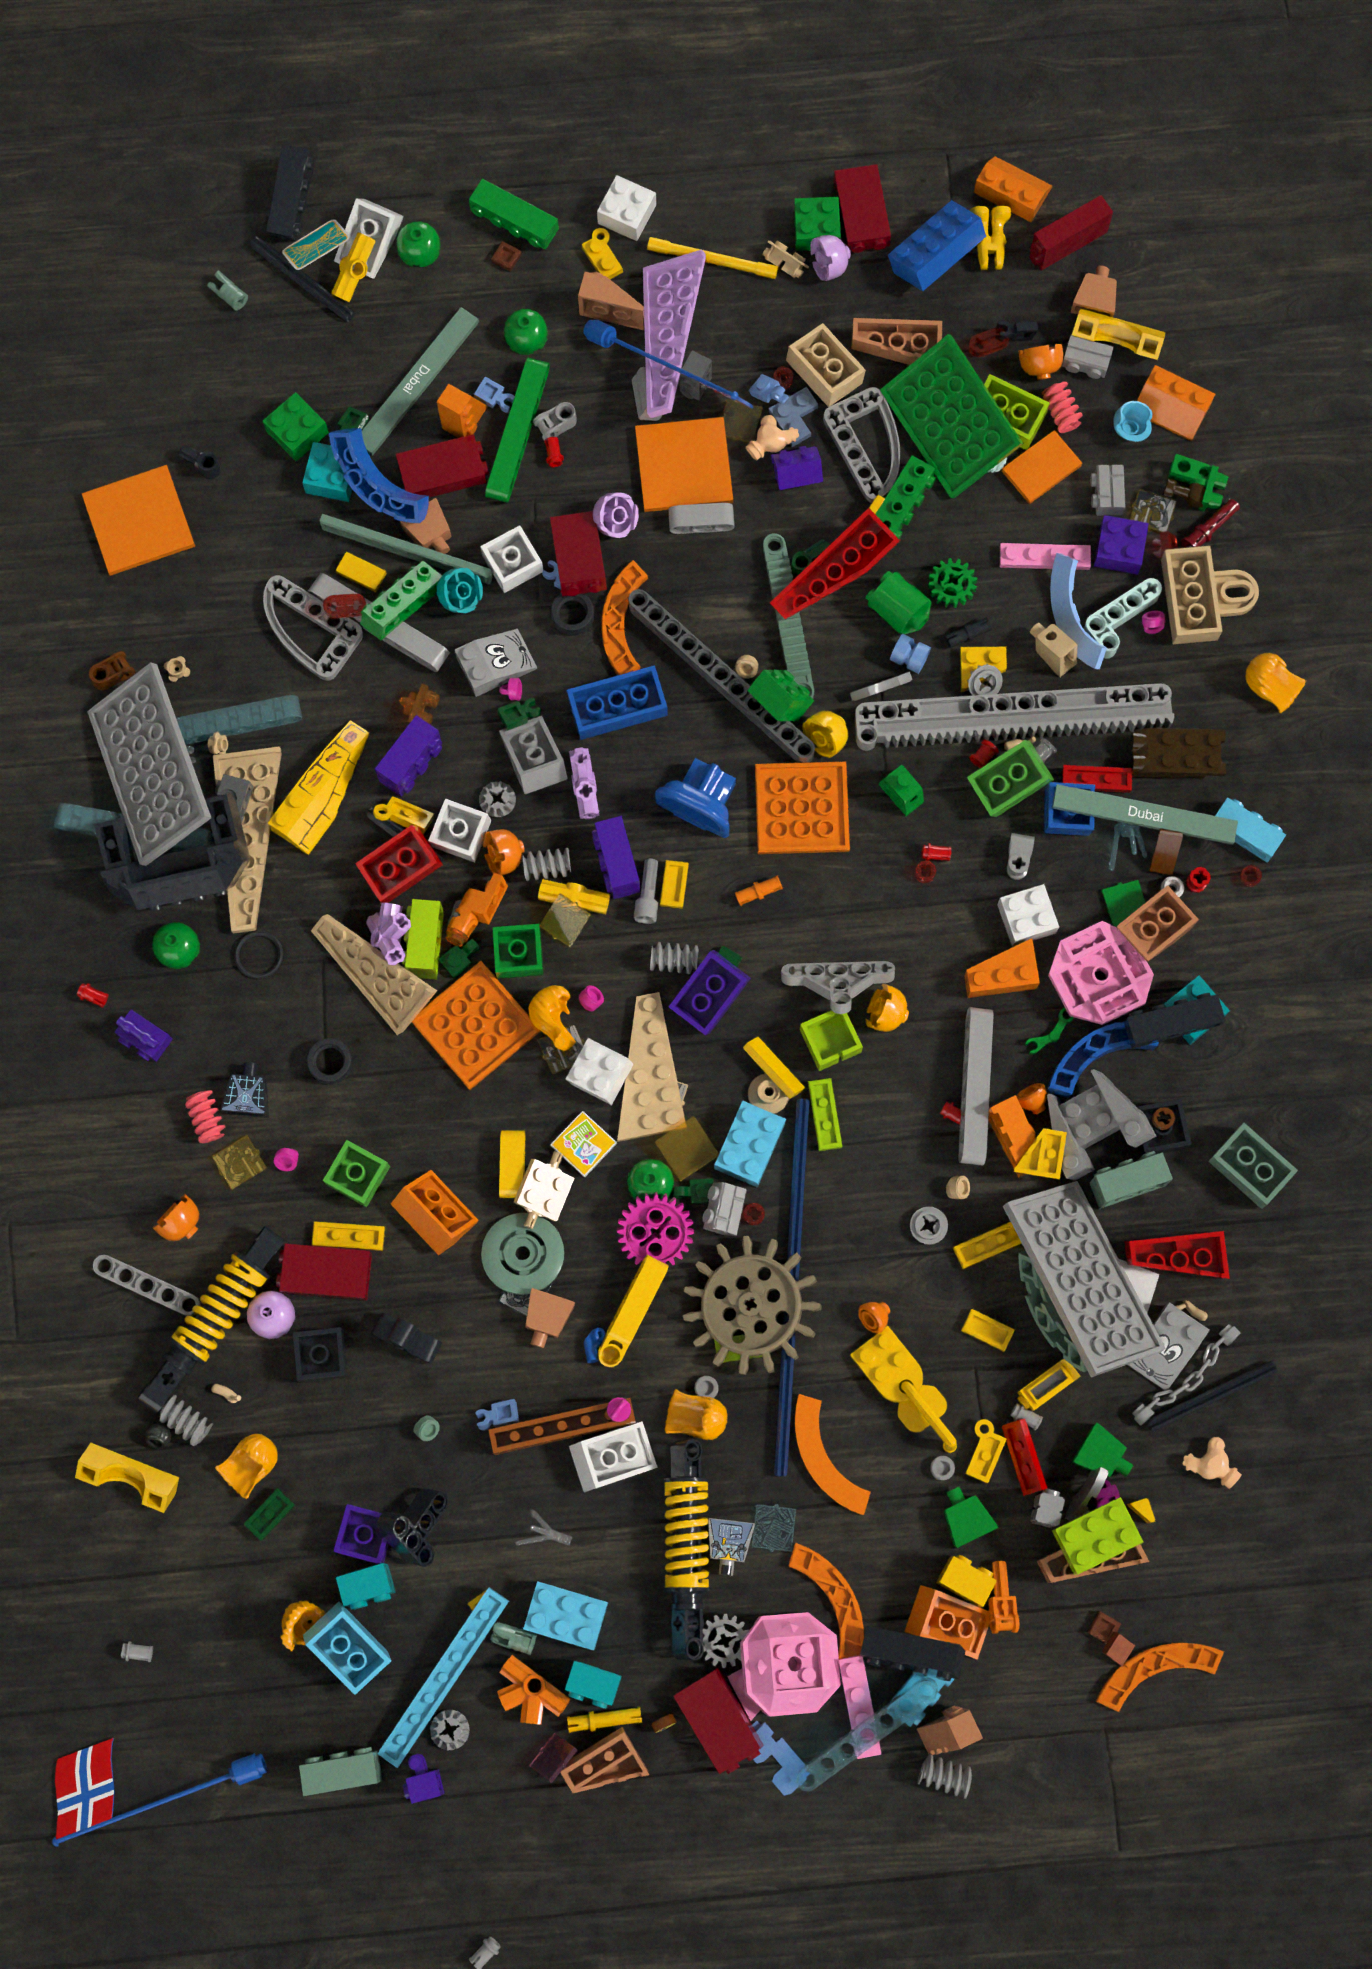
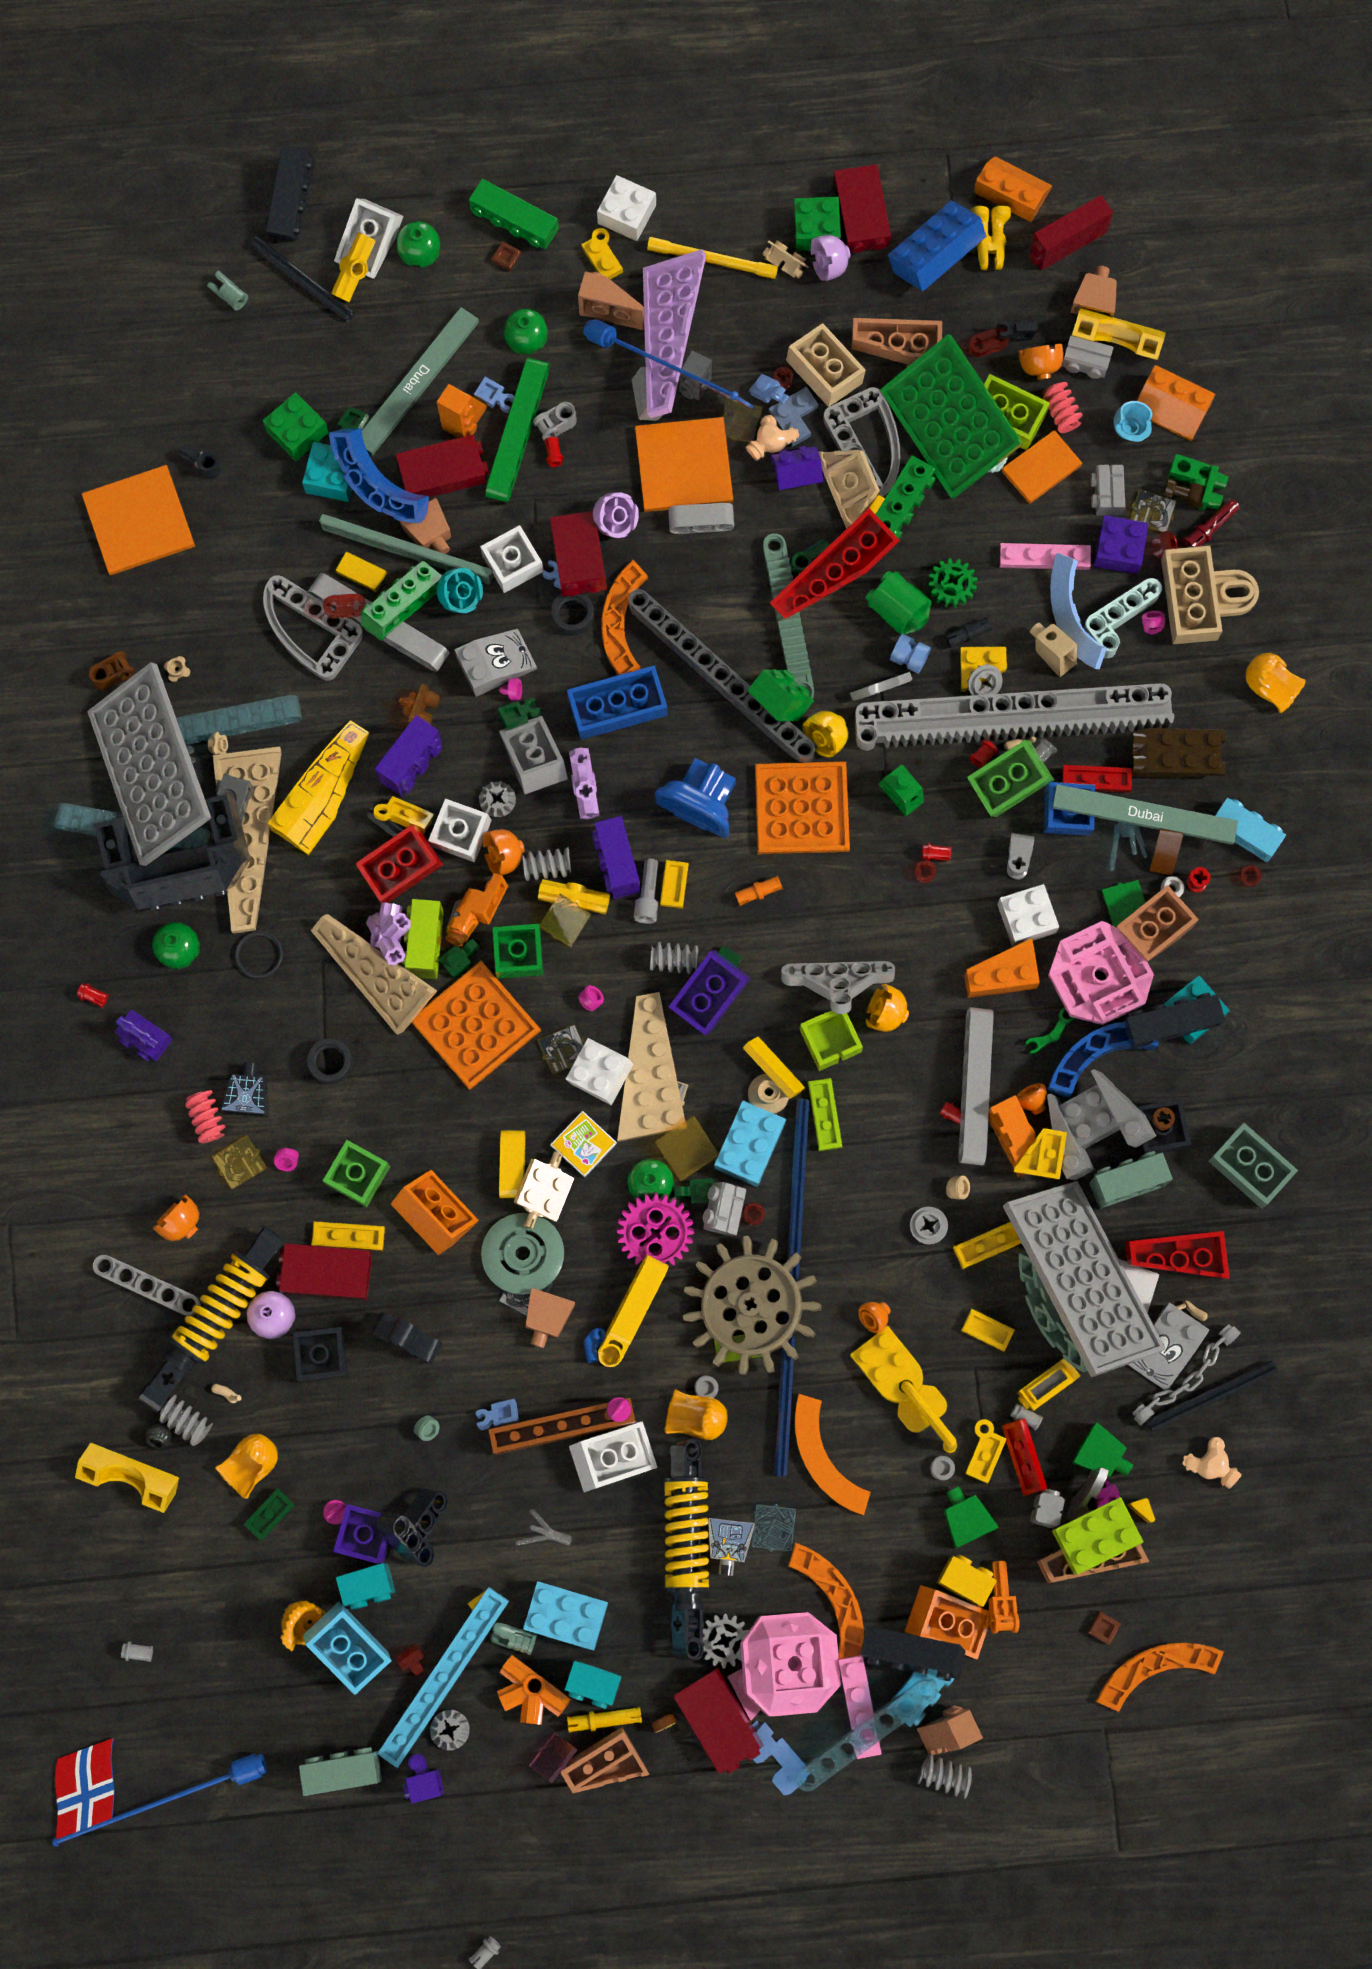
(315, 244): teal sticker -> none
(334, 1512): none -> dark pink tile
(411, 1659): none -> clear red tile
(545, 1015): light orange piece -> none
(746, 666): tan tile -> none
(849, 482): none -> tan wing
(1118, 1648): copper tile -> none

